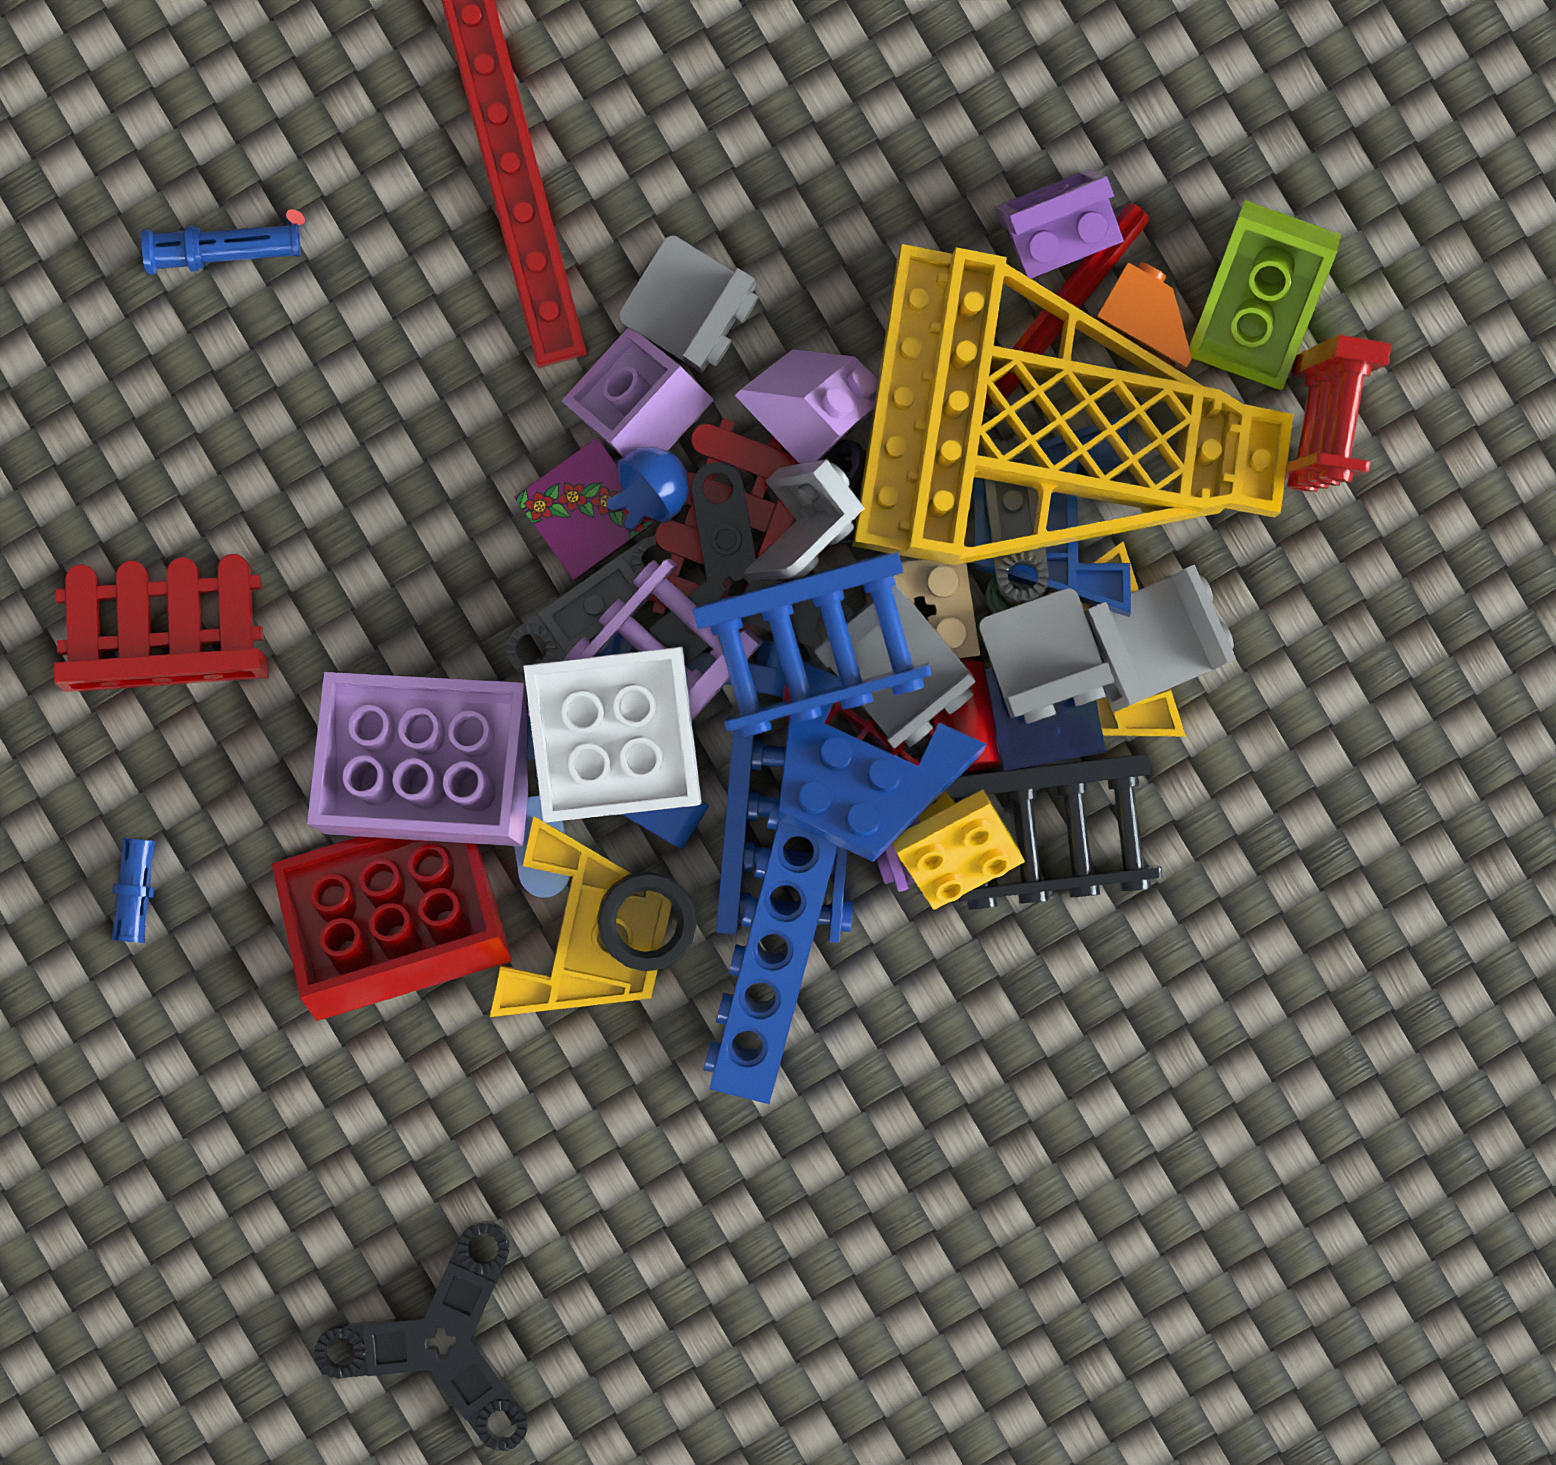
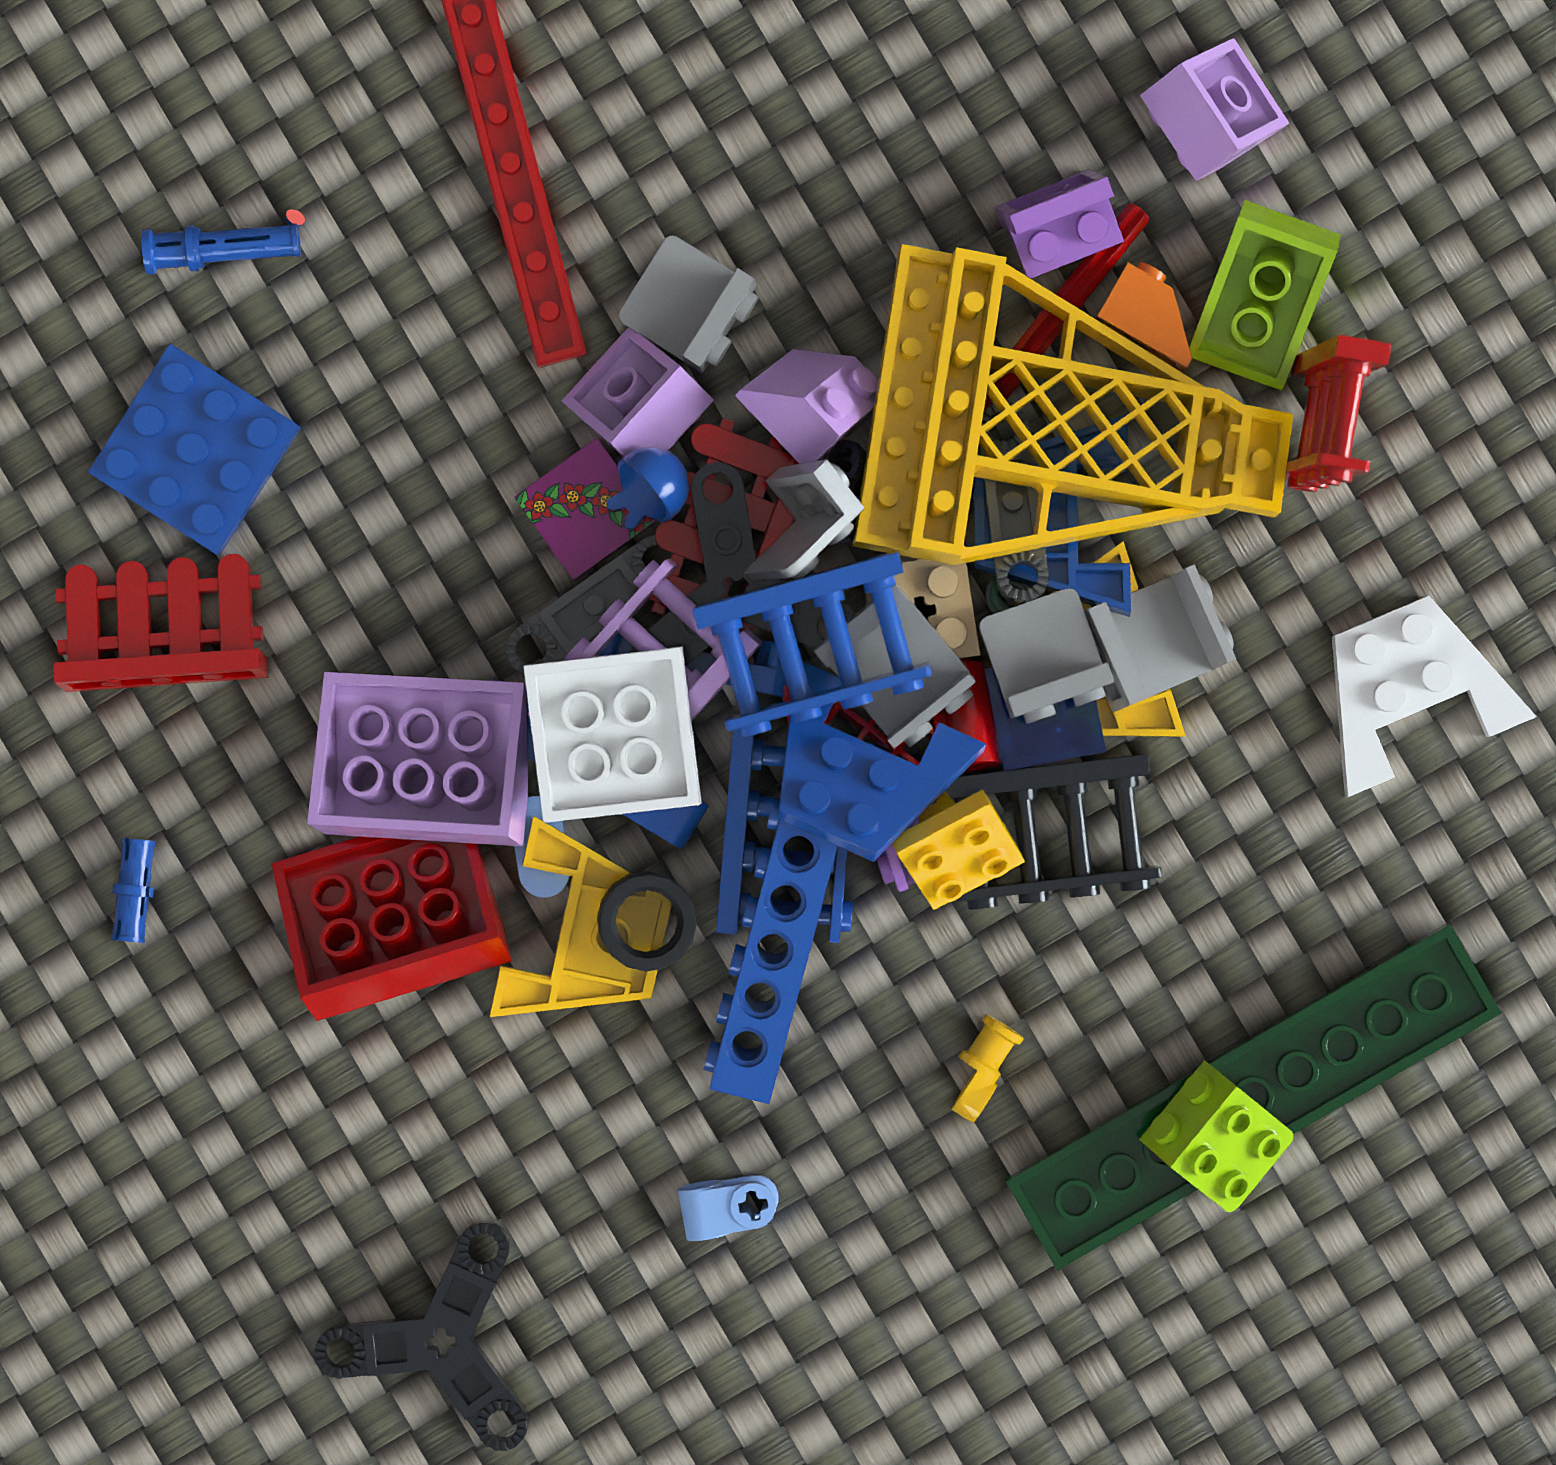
(194, 449): none -> blue plate
(717, 1209): none -> light blue piece
(985, 1057): none -> yellow connector
(1213, 109): none -> lavender slope
(1217, 1137): none -> lime bracket
(1291, 1069): none -> dark green plate
(1400, 668): none -> white wing

